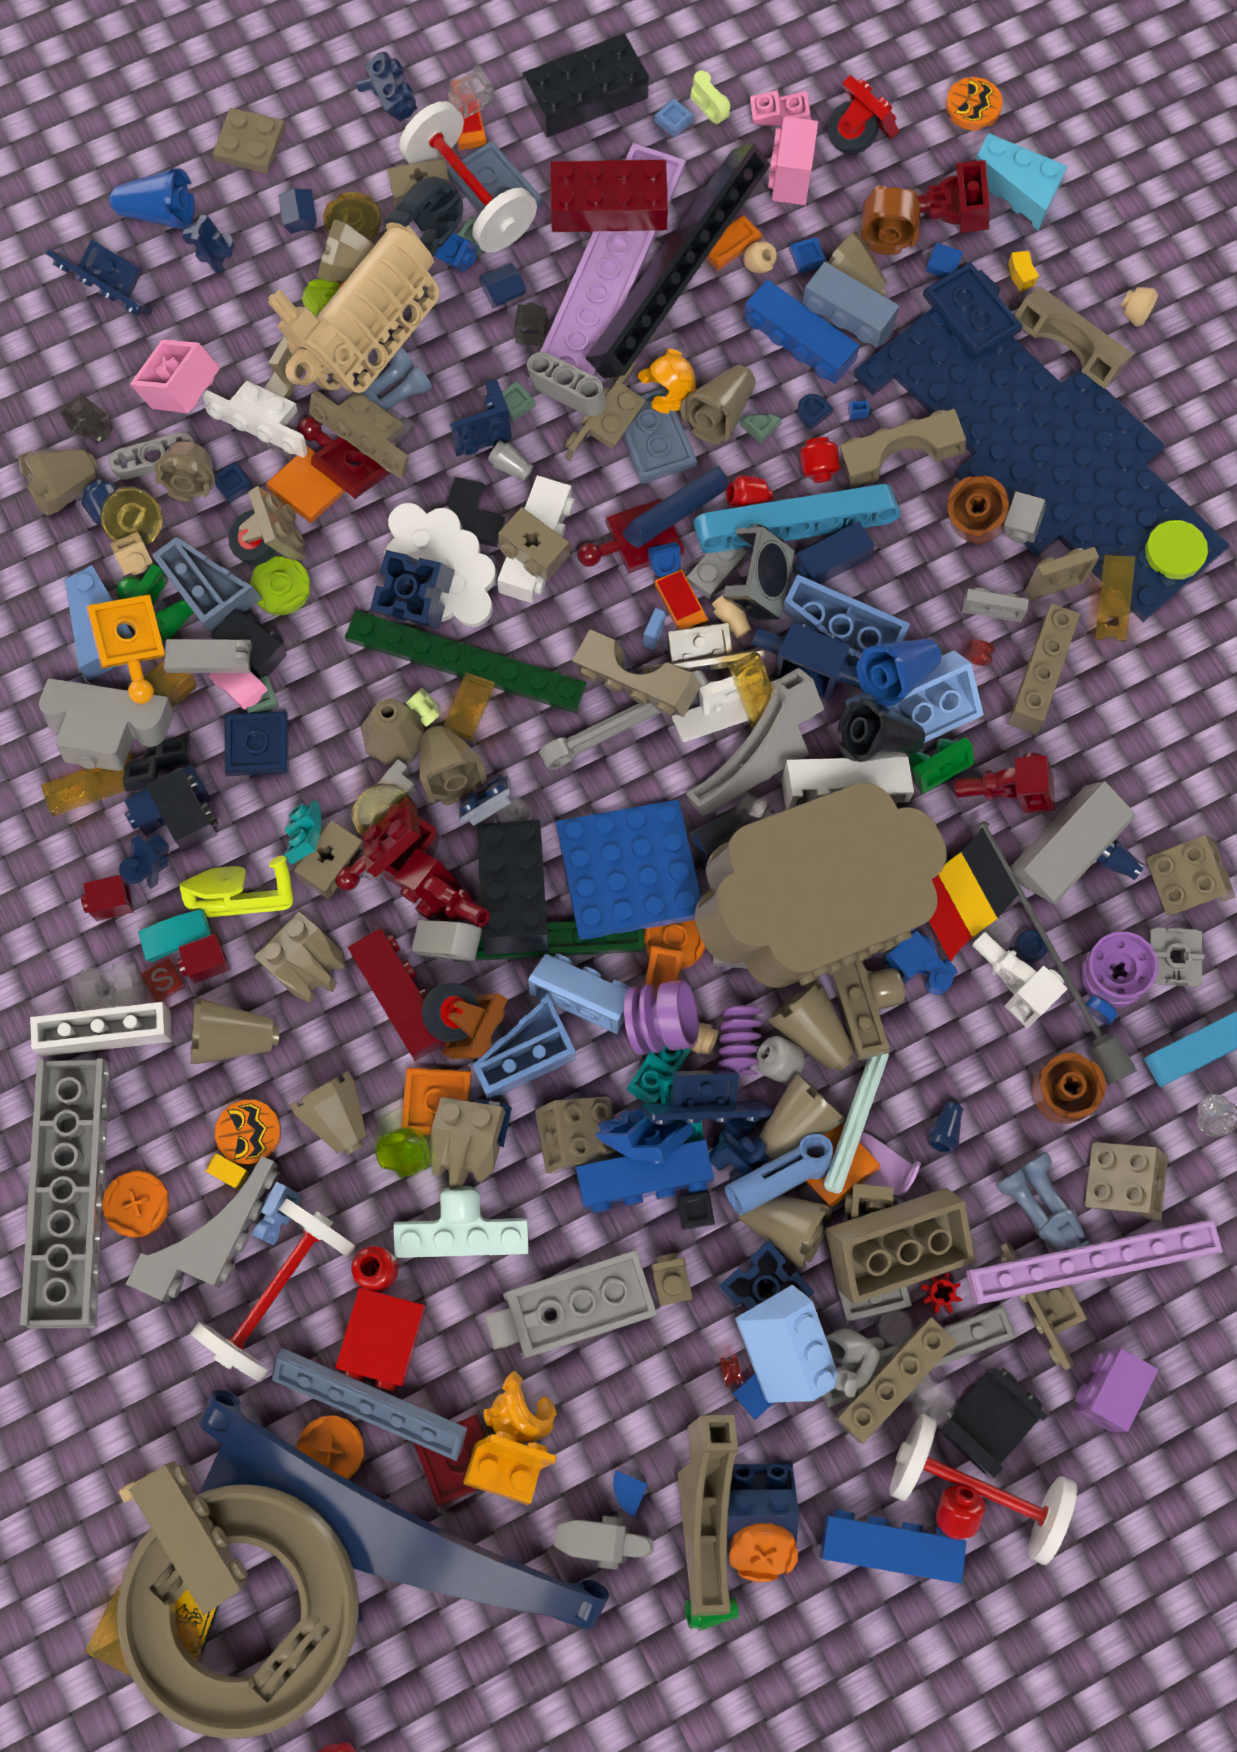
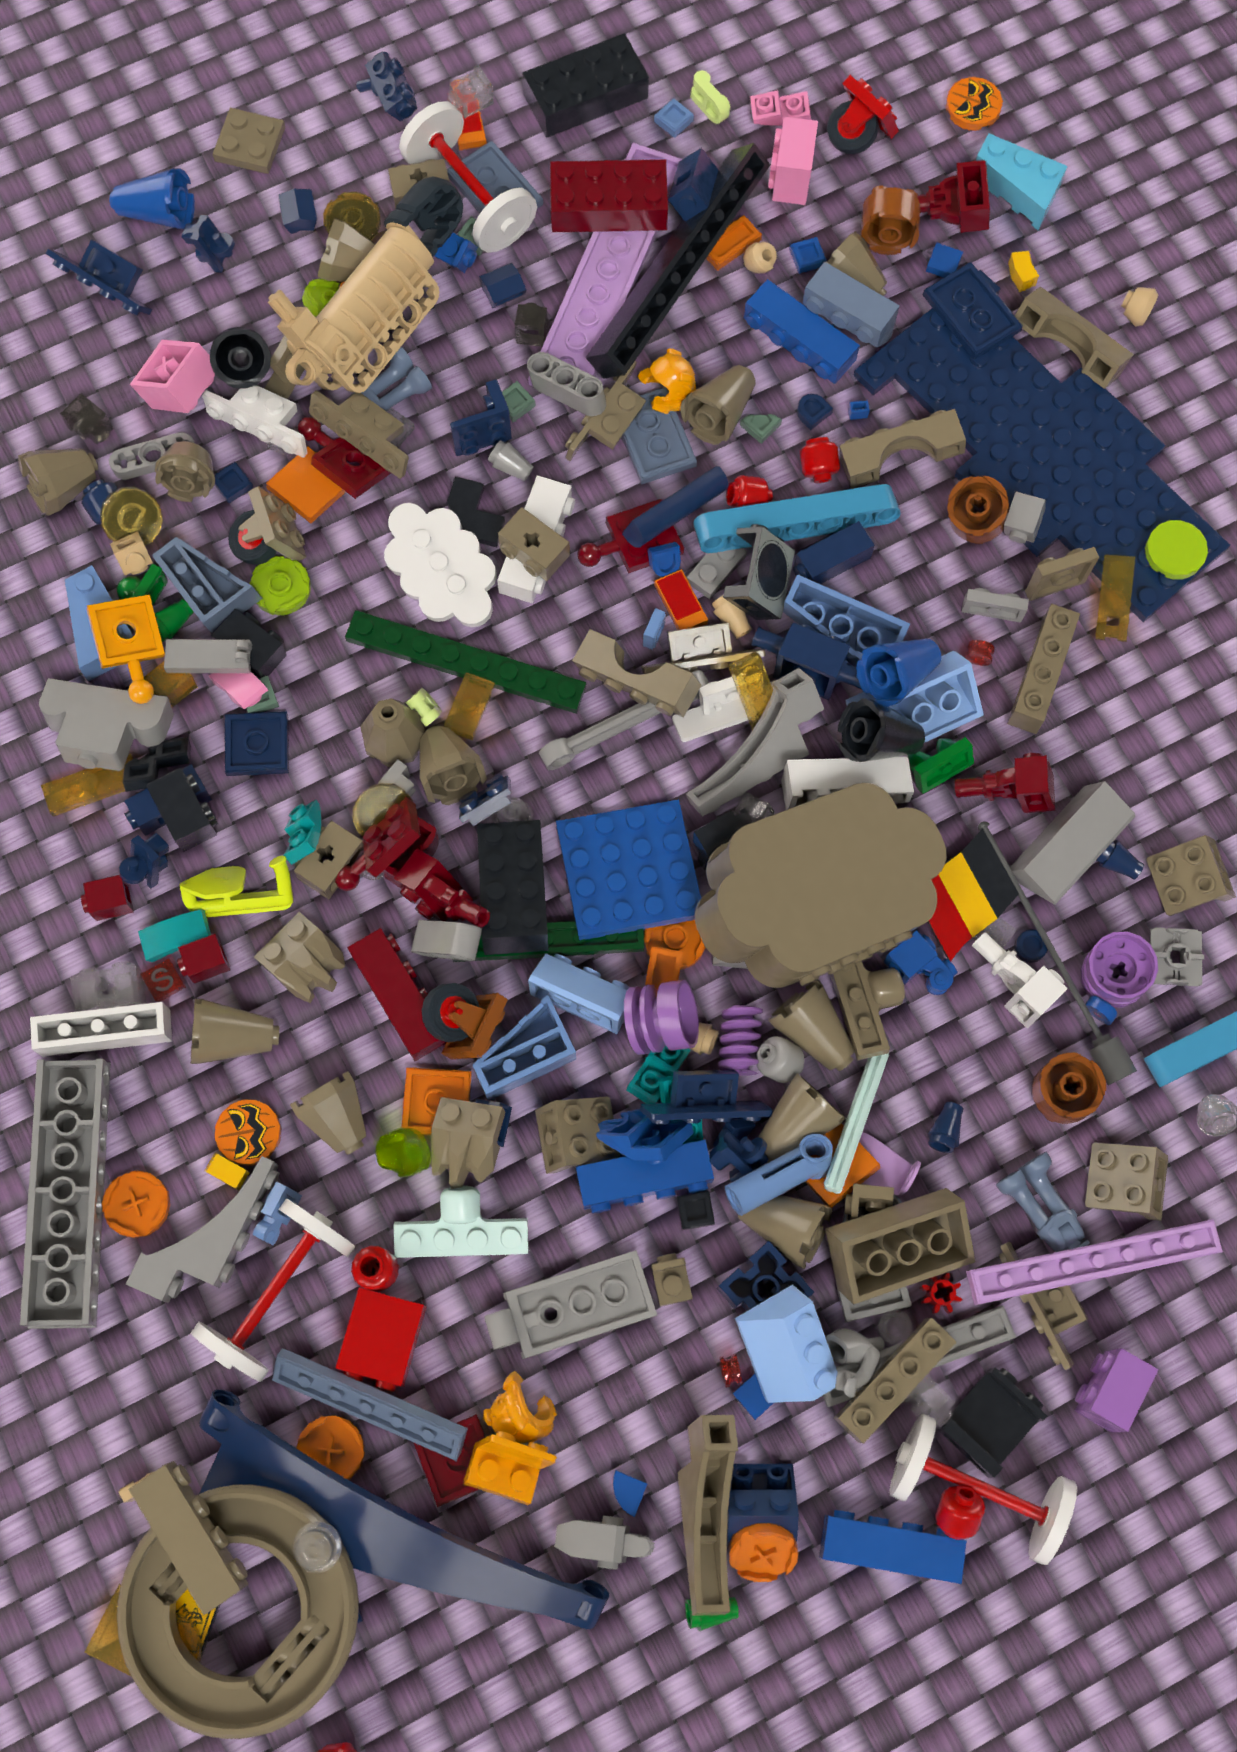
(240, 357): none -> black cone
(327, 1547): none -> clear cone
(425, 578): dark blue brick -> none
(693, 184): none -> dark blue brick

